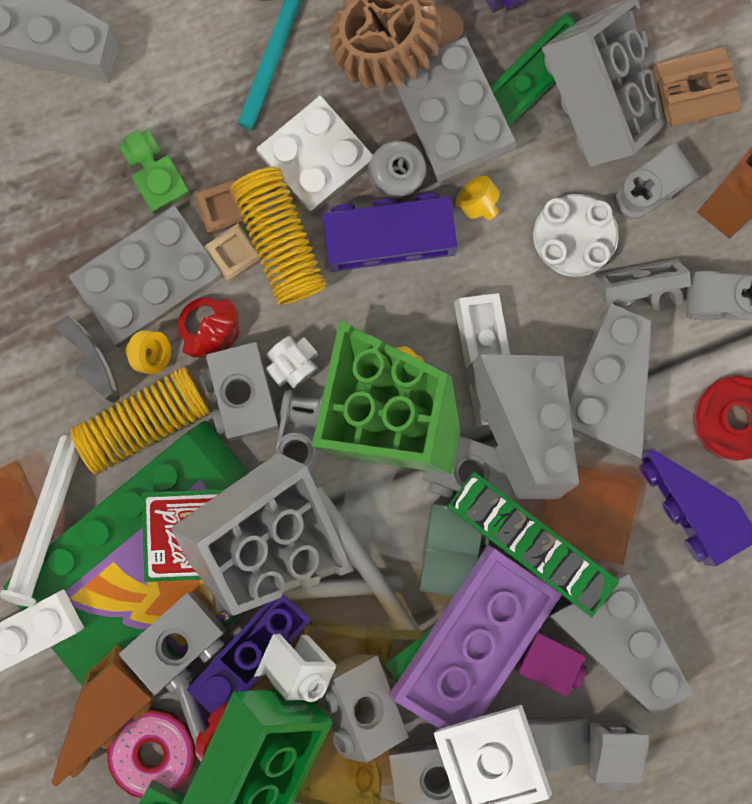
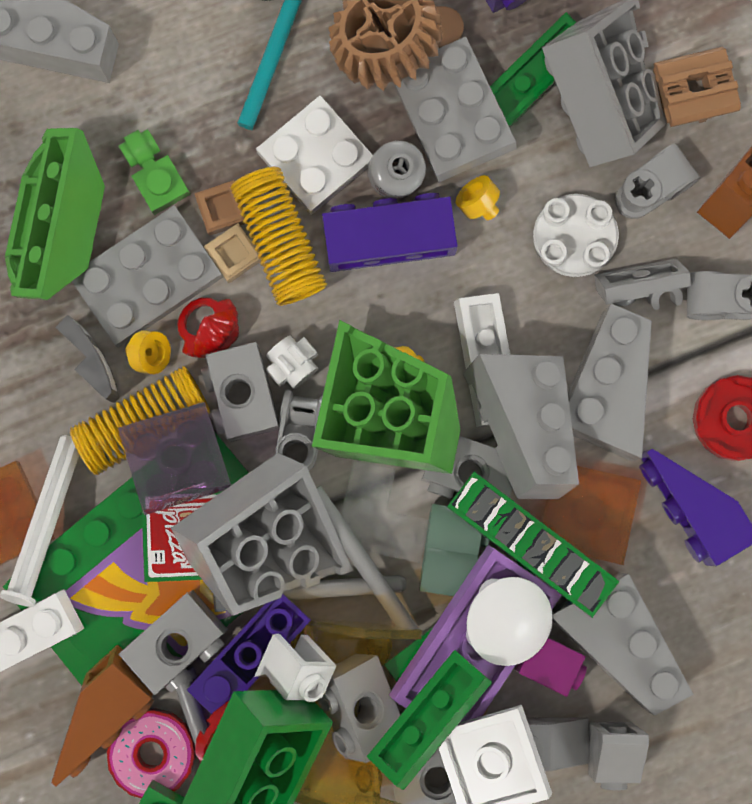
(54, 216): none -> bright green wedge
(174, 458): none -> plate
(428, 720): none -> green plate
(508, 620): none -> white dish

